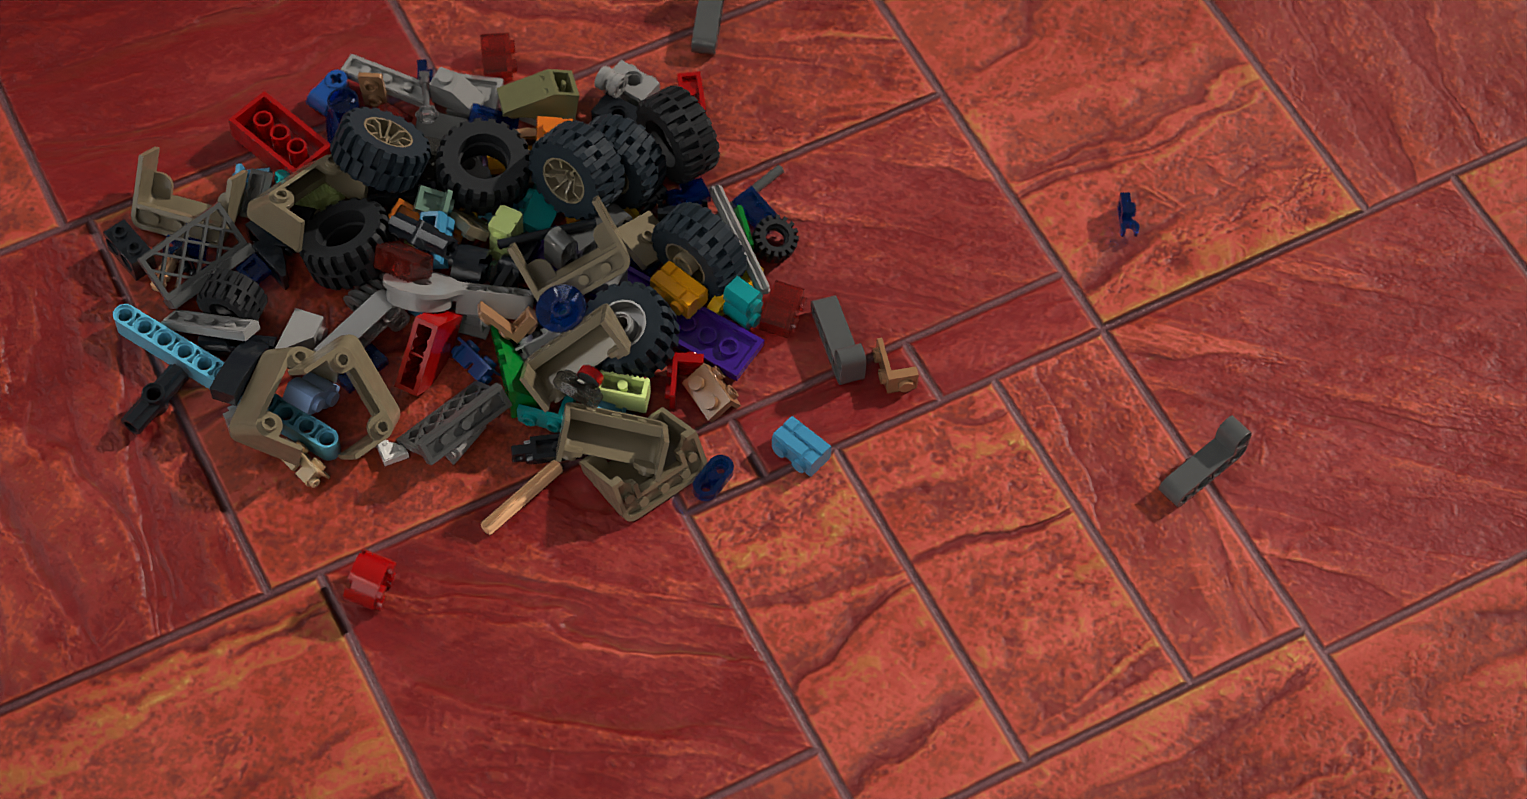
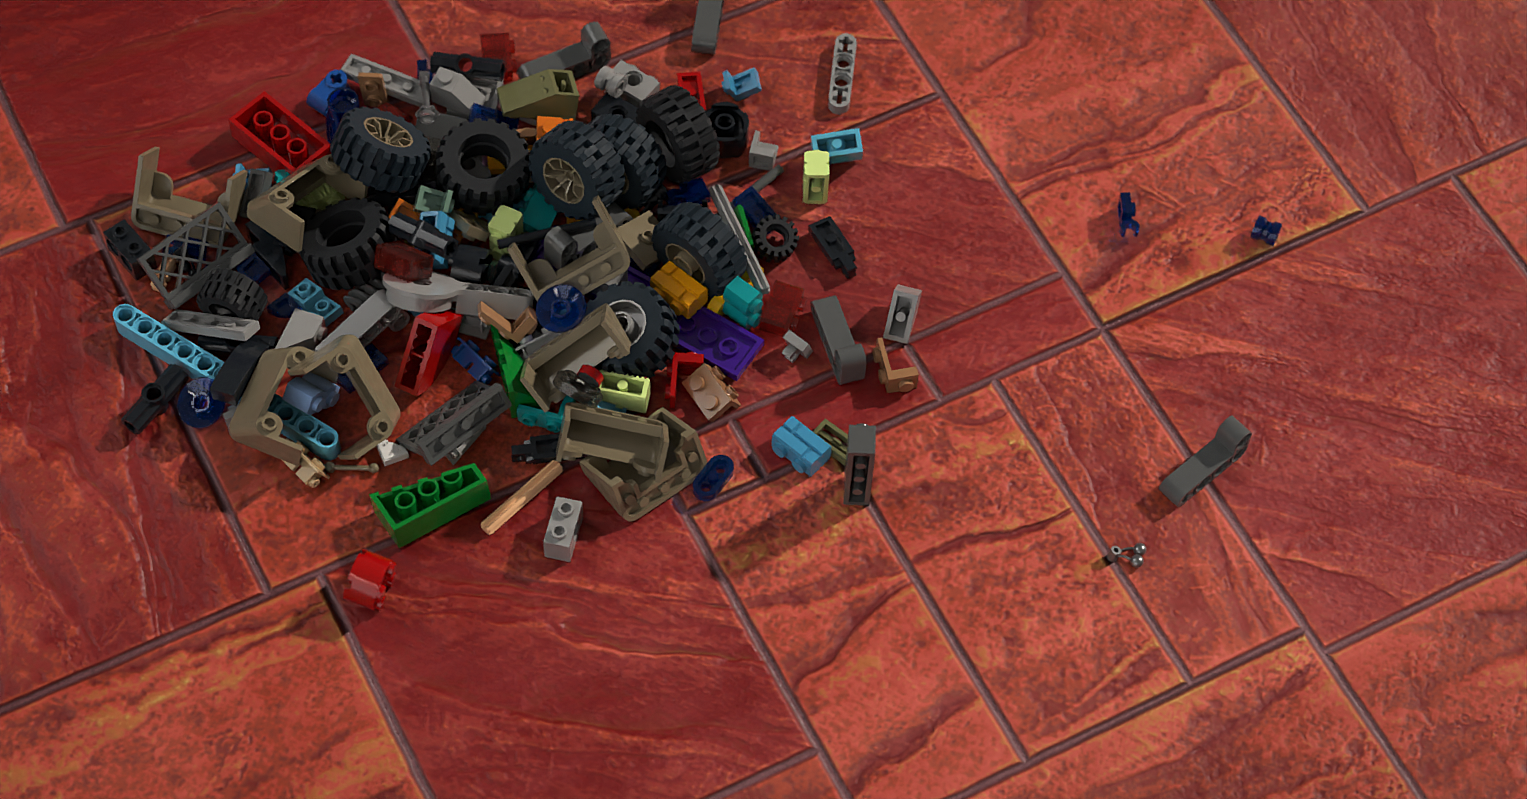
(192, 400): none -> clear blue dish
(283, 306): none -> clear blue tile
(313, 300): none -> medium azure slope
(330, 467): none -> dark tan hinge
(430, 502): none -> green wedge
(481, 67): none -> black piece
(563, 529): none -> light grey brick
(580, 58): none -> dark grey beam
(730, 127): none -> black brick
(742, 84): none -> dark azure bracket
(762, 154): none -> light grey panel
(795, 347): none -> light grey tile
(815, 177): none -> yellowish green brick
(834, 245): none -> black hinge
(835, 453): none -> olive tile
(840, 73): none -> light grey beam
(841, 145): none -> medium azure brick
(859, 464): none -> dark grey brick
(902, 313): none -> light grey slope
(1136, 560): none -> flat silver piece
(1266, 230): none -> clear blue wheel

